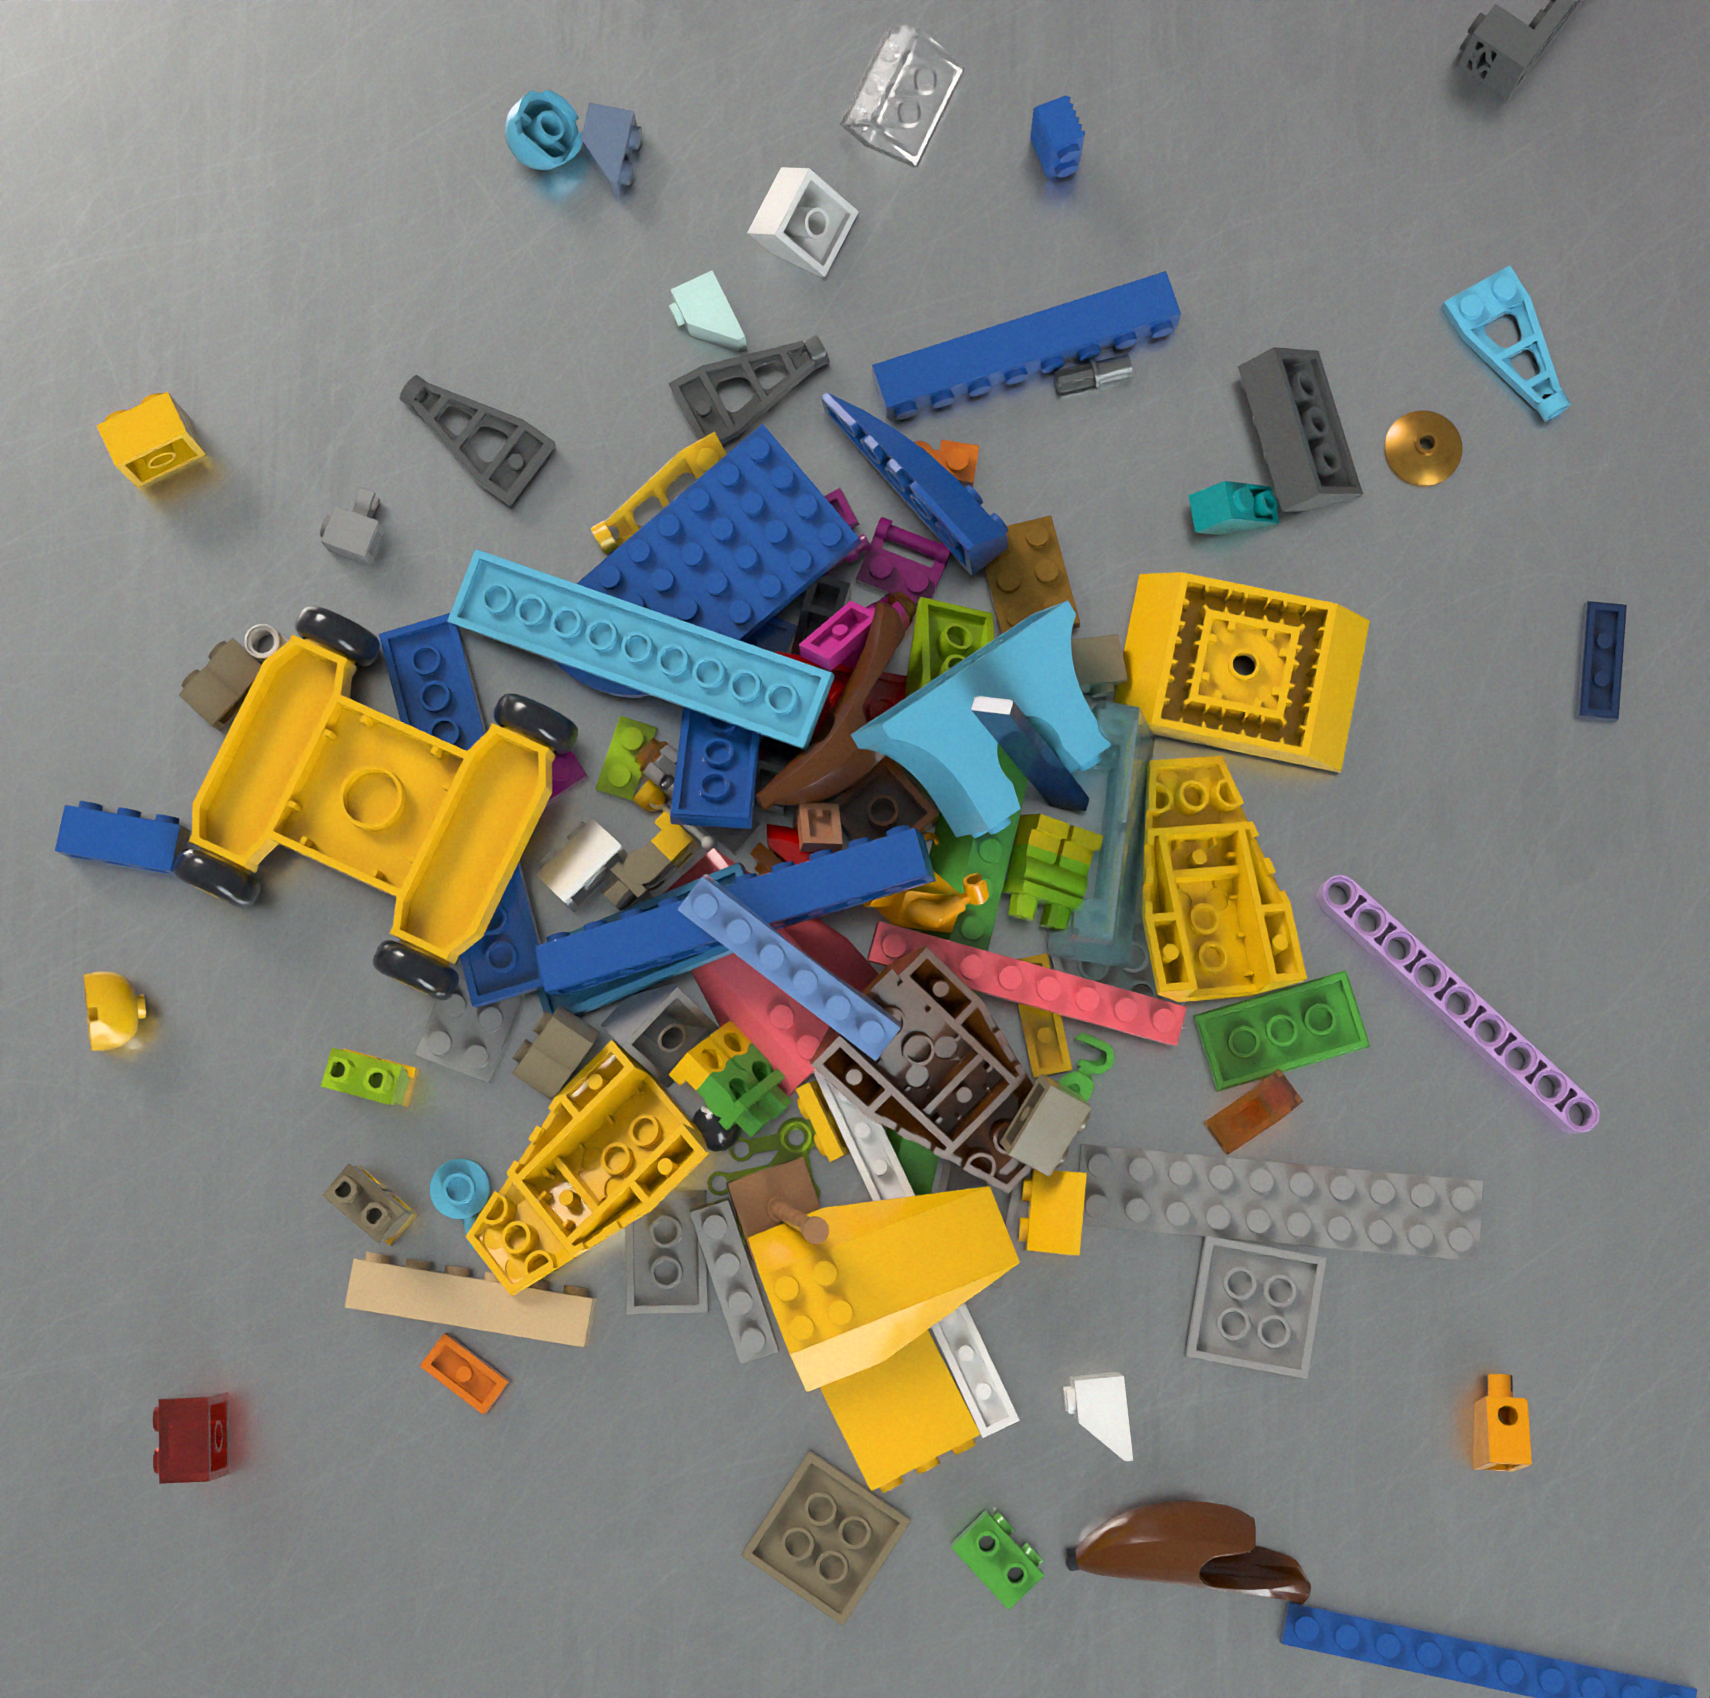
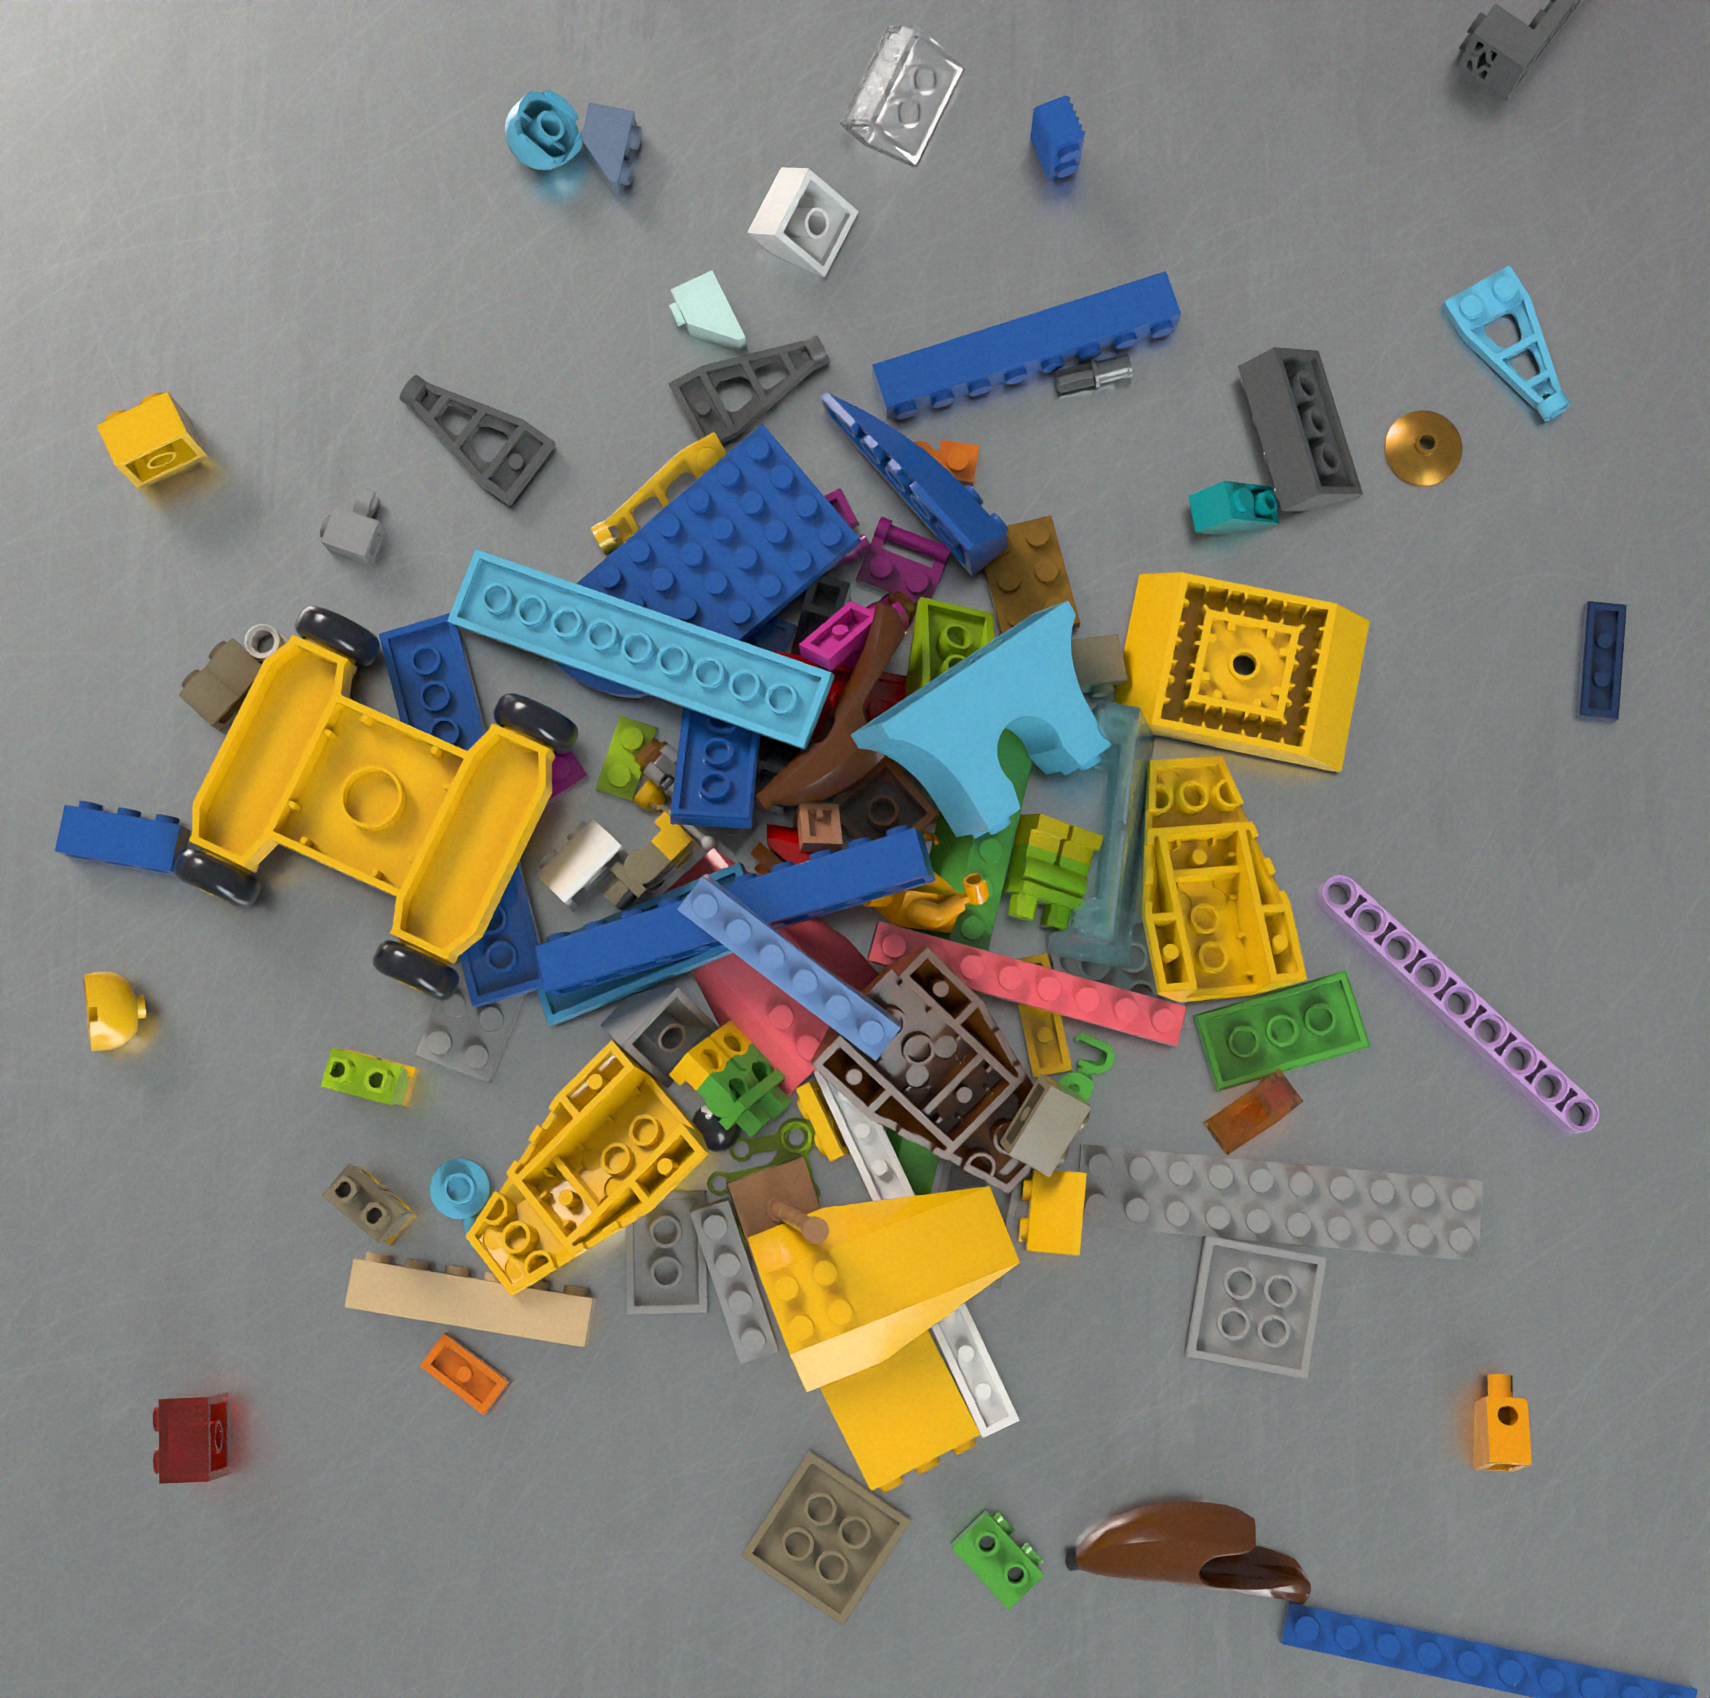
(555, 1051): dark tan brick -> none
(1030, 752): dark blue tile -> none
(1101, 1408): white slope -> none

